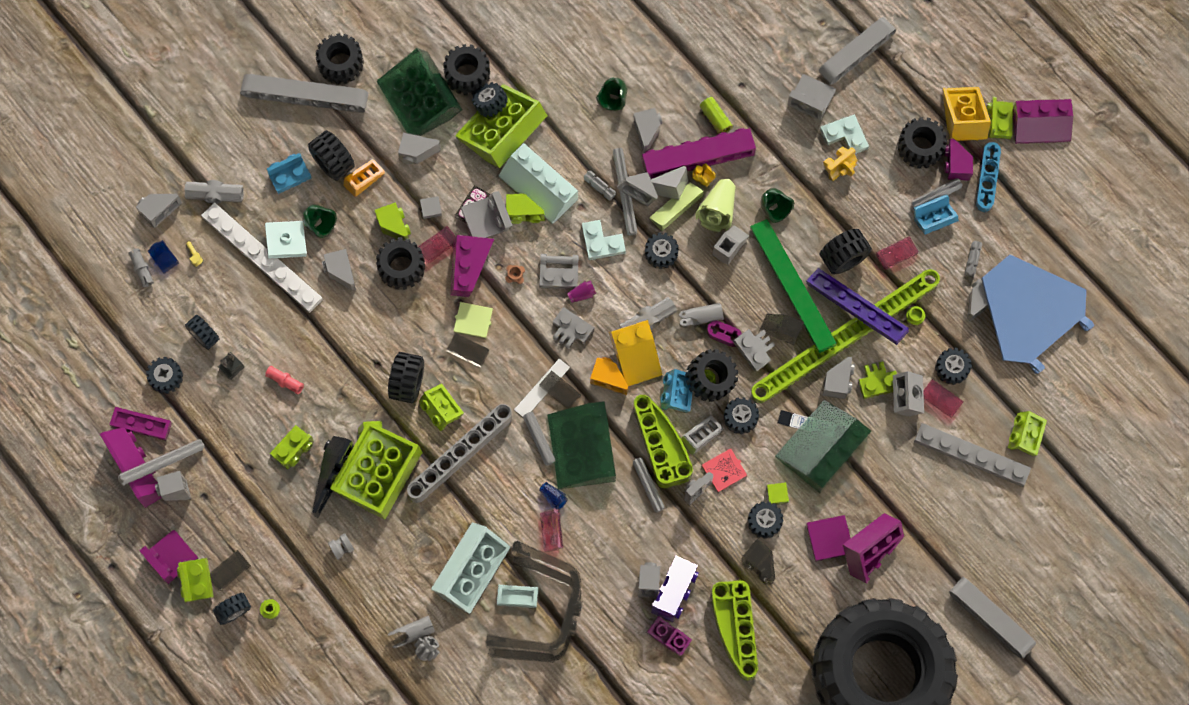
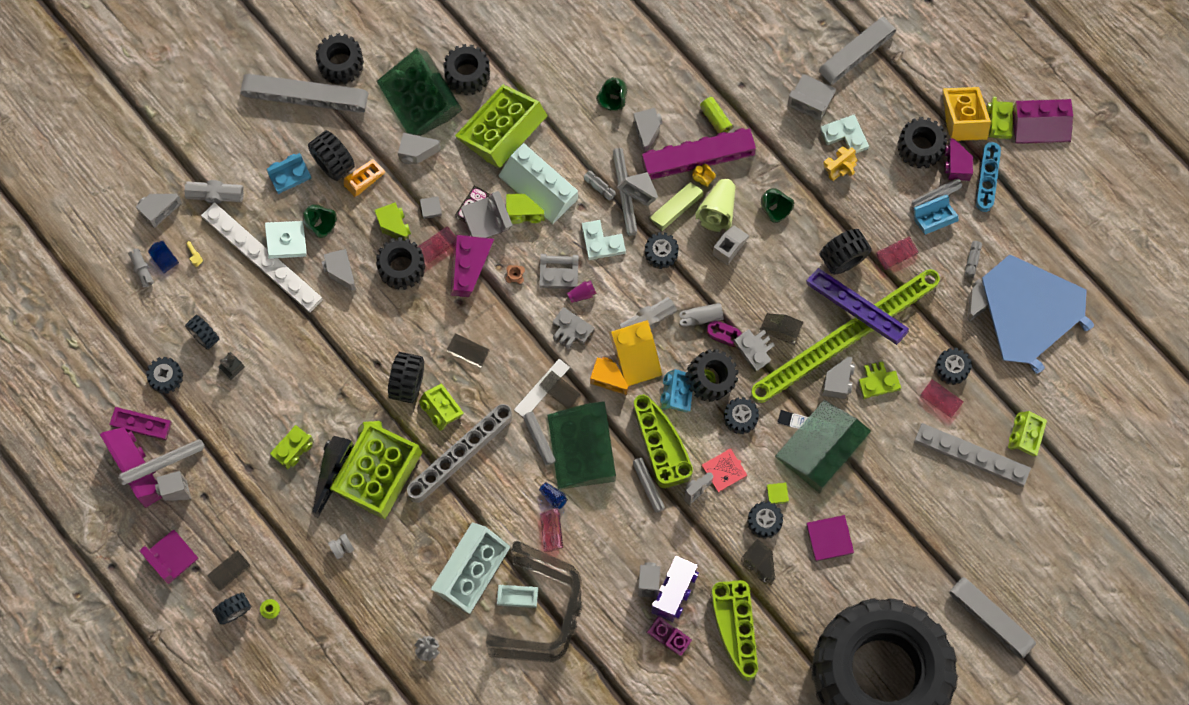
(195, 580): lime bracket -> none
(284, 380): coral pin -> none
(414, 630): light grey piece -> none
(473, 320): yellowish green piece -> none
(489, 99): black wheel -> none
(672, 183): light grey slope -> none
(692, 443): light grey slope -> none
(793, 286): green tile -> none
(871, 544): magenta wedge -> none
(908, 394): light grey brick -> none
(915, 315): lime plate -> none

